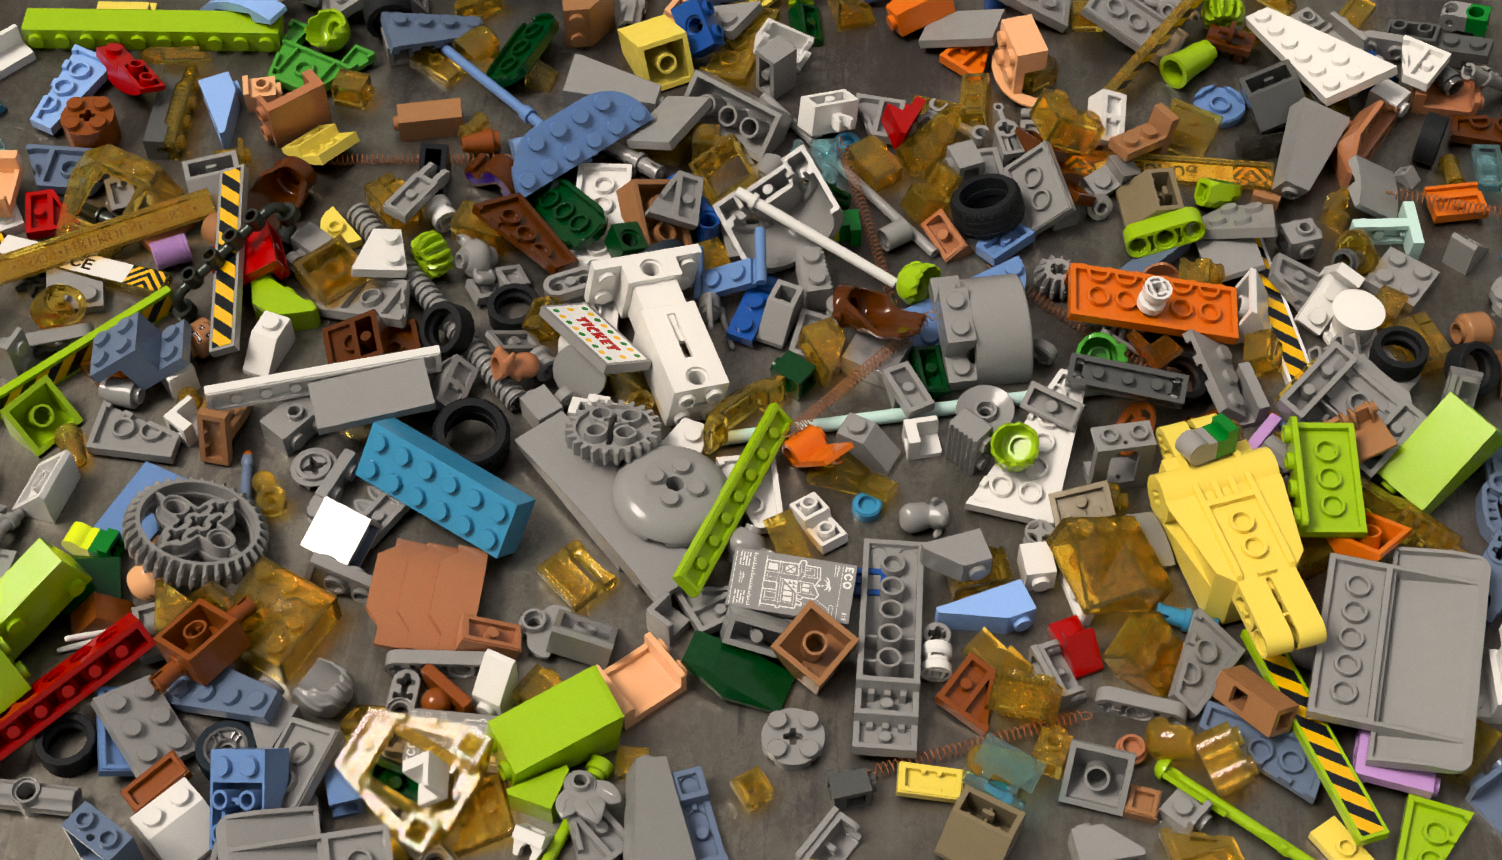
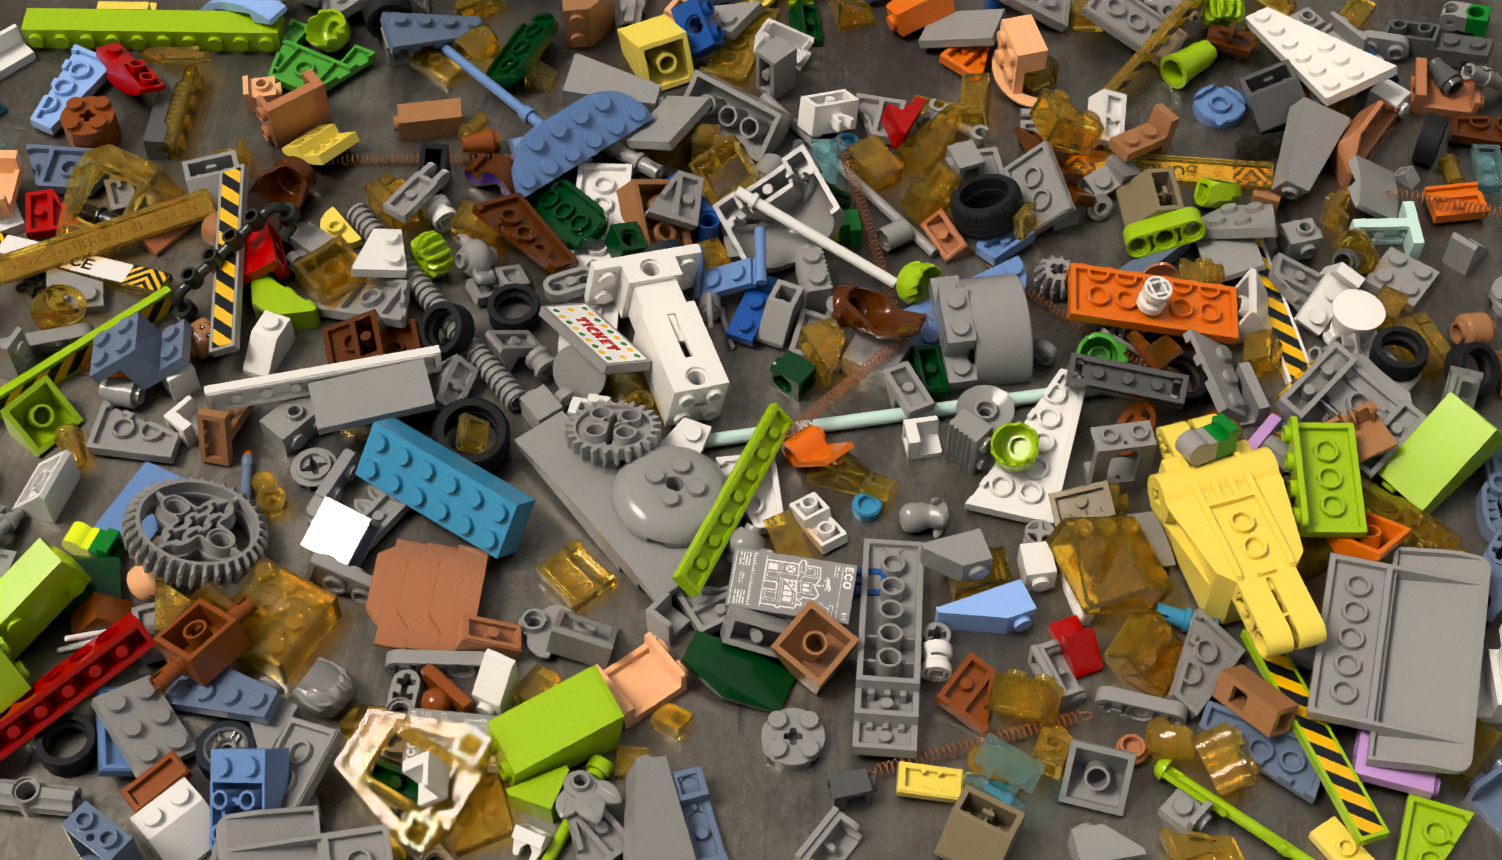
(171, 251): lavender piece -> none
(193, 393): clear yellow hinge -> none
(222, 104): light blue slope -> none
(342, 796): medium blue window -> none
(352, 89): clear yellow brick -> none
(472, 434): none -> clear yellow brick
(516, 366): nougat animal -> none
(538, 326): clear yellow brick -> none
(671, 720): none -> clear yellow slope
(738, 407): clear yellow slope -> none
(752, 780): clear yellow piece -> none
(869, 442): light grey slope -> none
(995, 653): clear yellow slope -> none
(1004, 136): light grey piece -> none
(1024, 221): none -> clear yellow tile
(1053, 406): light grey slope -> none
(1142, 804): medium nougat tile -> none
(1194, 130): clear yellow slope -> none
(1421, 63): white wing -> none

